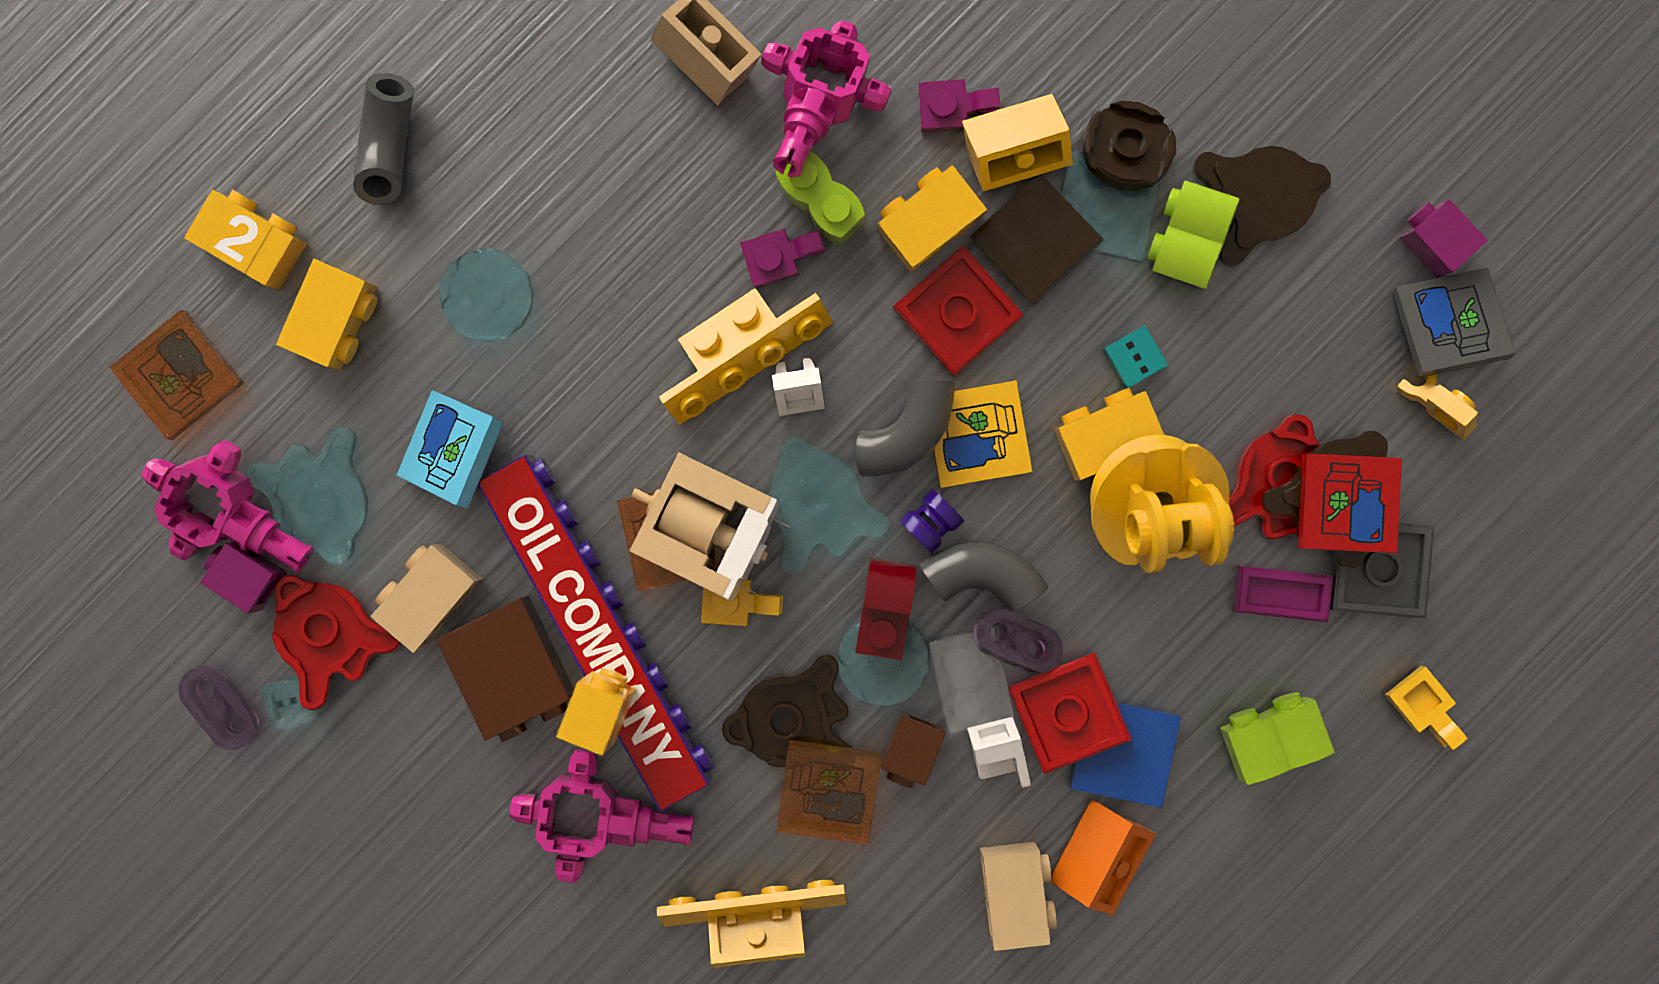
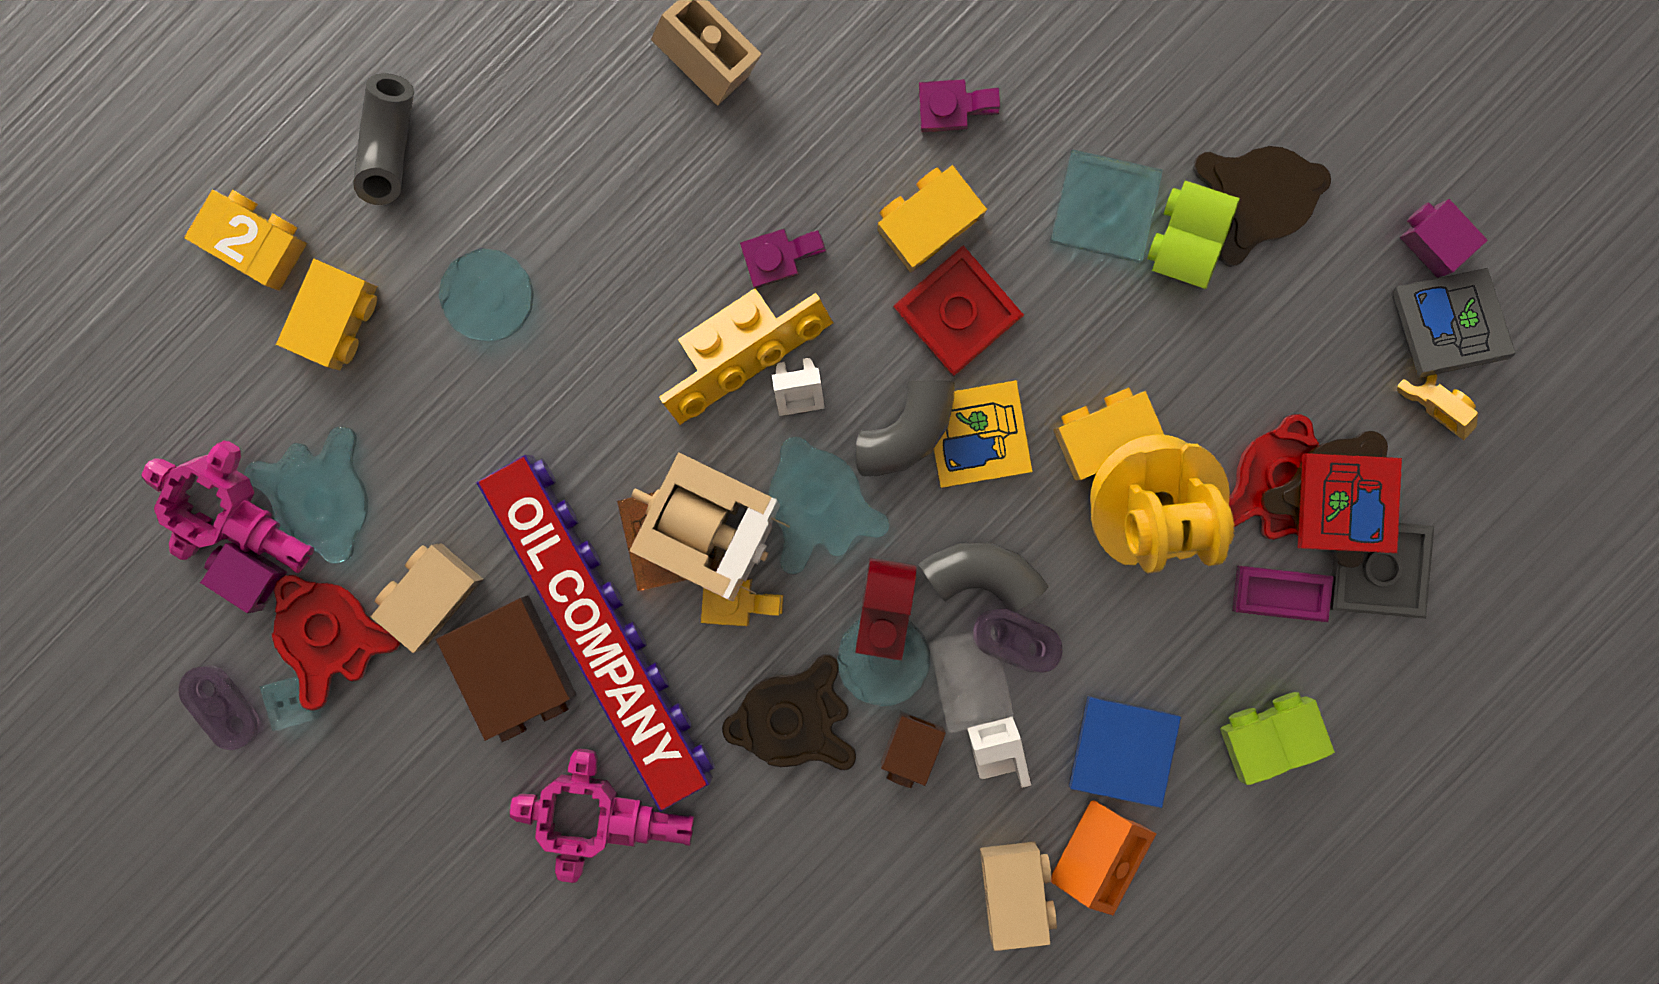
(176, 375): clear orange tile -> none
(450, 449): medium azure tile -> none
(597, 711): yellow brick -> none
(756, 925): yellow bracket -> none
(811, 105): dark pink piece -> none
(829, 792): clear orange tile -> none
(831, 205): lime brick -> none
(939, 512): dark purple wheel -> none
(1018, 142): yellow brick -> none
(1037, 238): dark brown tile -> none
(1070, 713): red tile -> none
(1128, 146): dark brown tile -> none
(1135, 357): teal tile -> none
(1424, 704): yellow plate -> none

